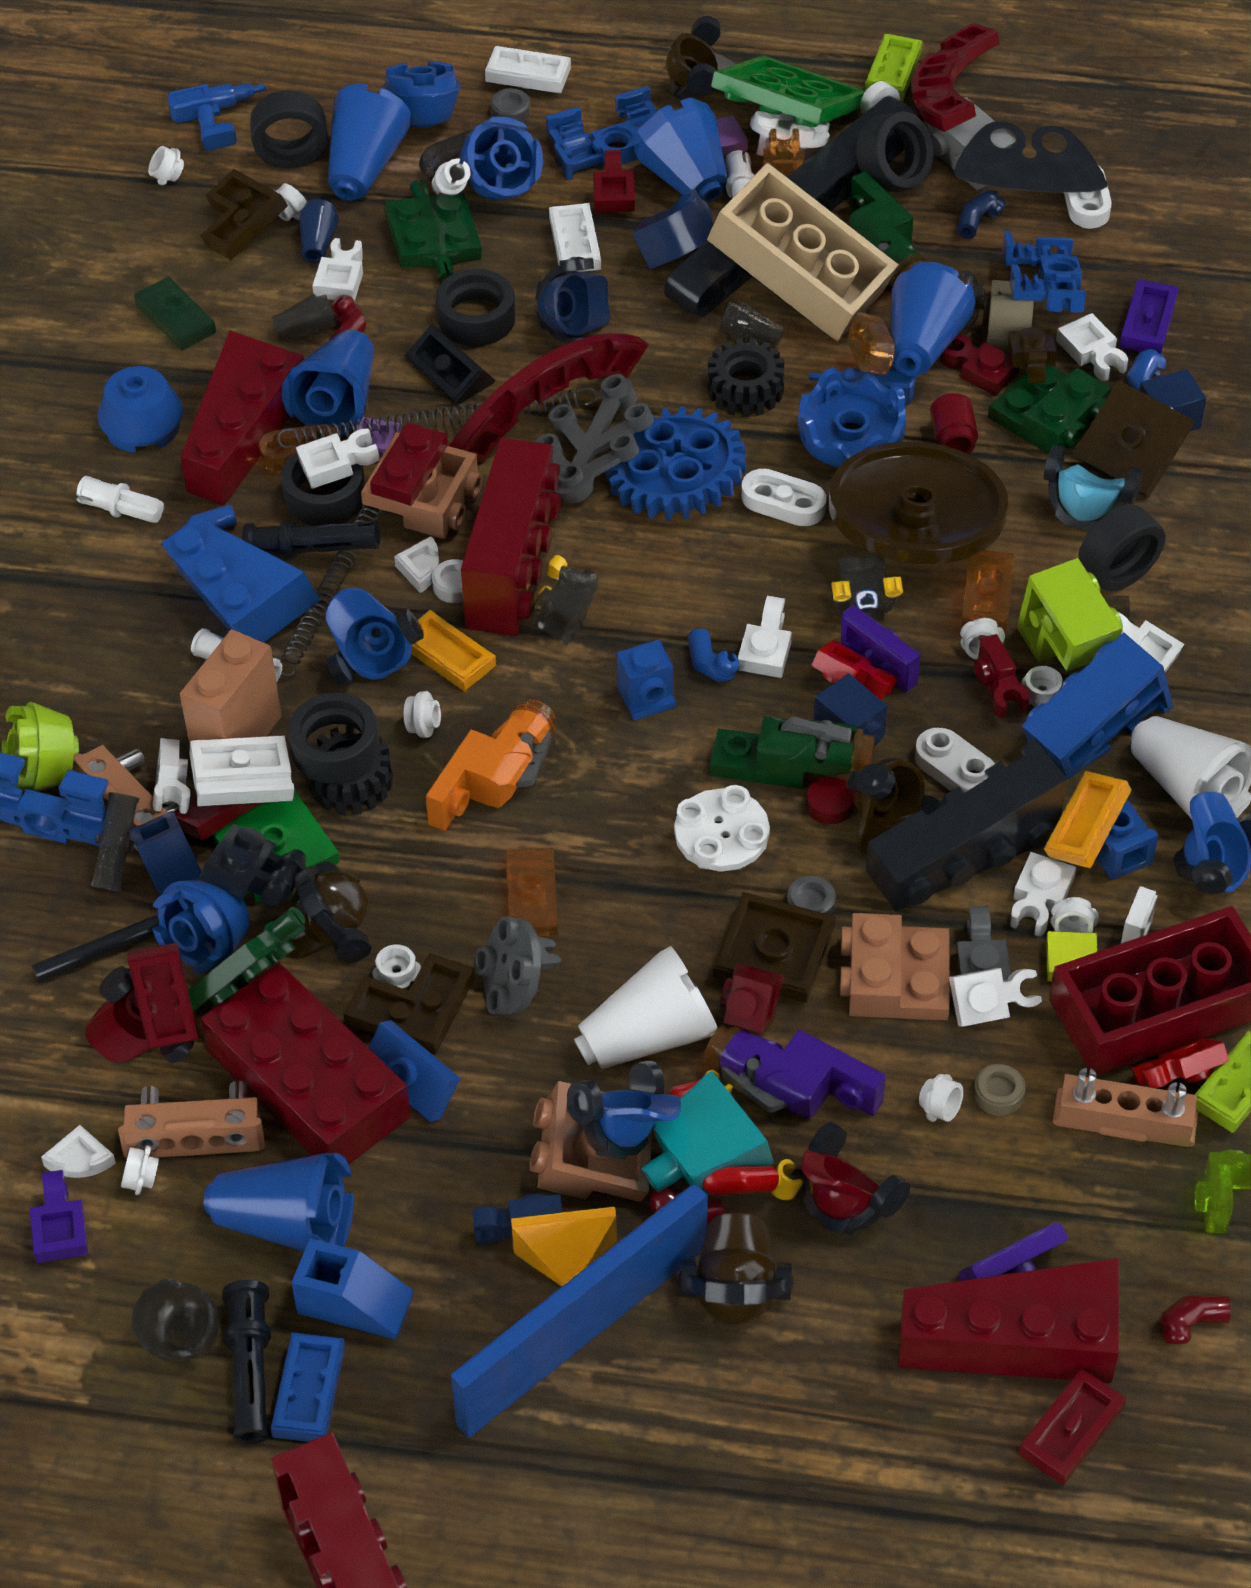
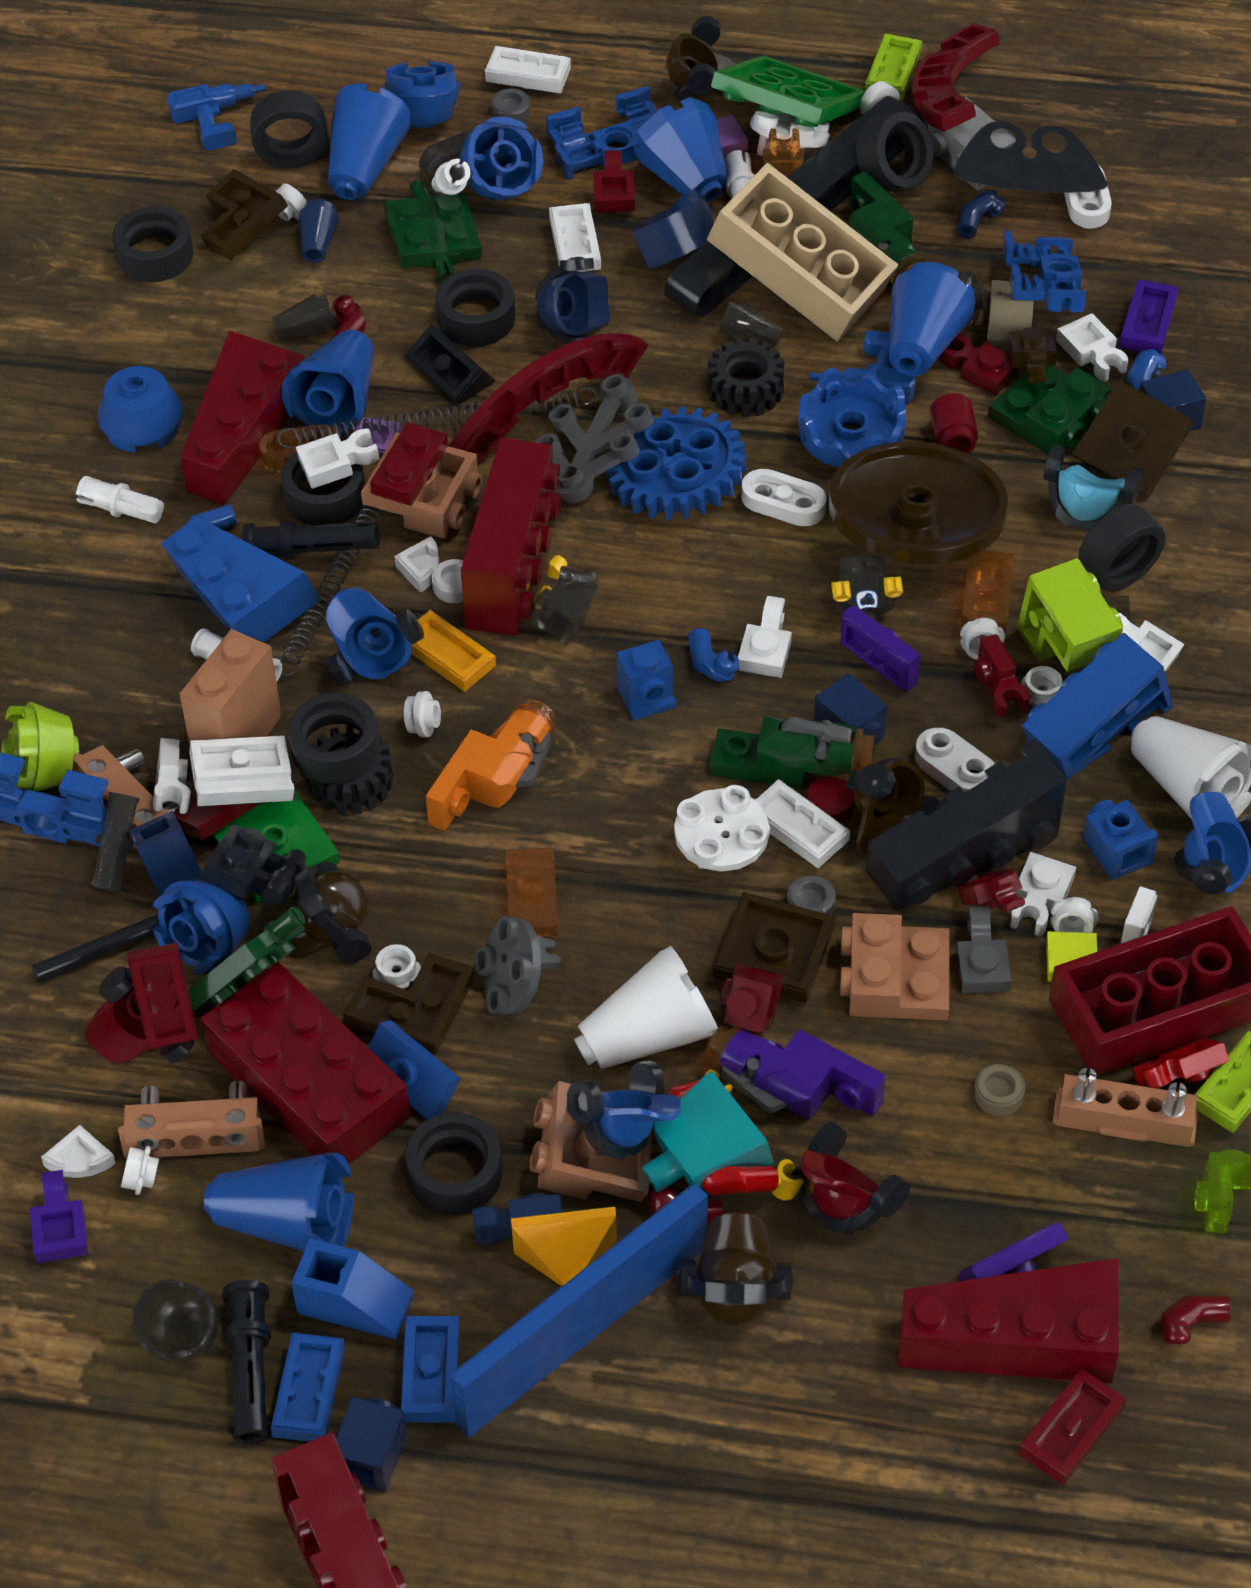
(148, 223): none -> black tyre
(166, 165): white plate -> none
(175, 313): clear green plate -> none
(340, 273): white plate -> none
(372, 1440): none -> dark blue brick
(429, 1360): none -> blue plate
(447, 1130): none -> black tyre
(802, 824): none -> white plate
(838, 660): red plate -> none
(871, 343): clear orange beam -> none
(941, 1098): white plate -> none
(985, 996): white plate -> none
(993, 890): none -> dark red plate
(1087, 819): light orange tile -> none

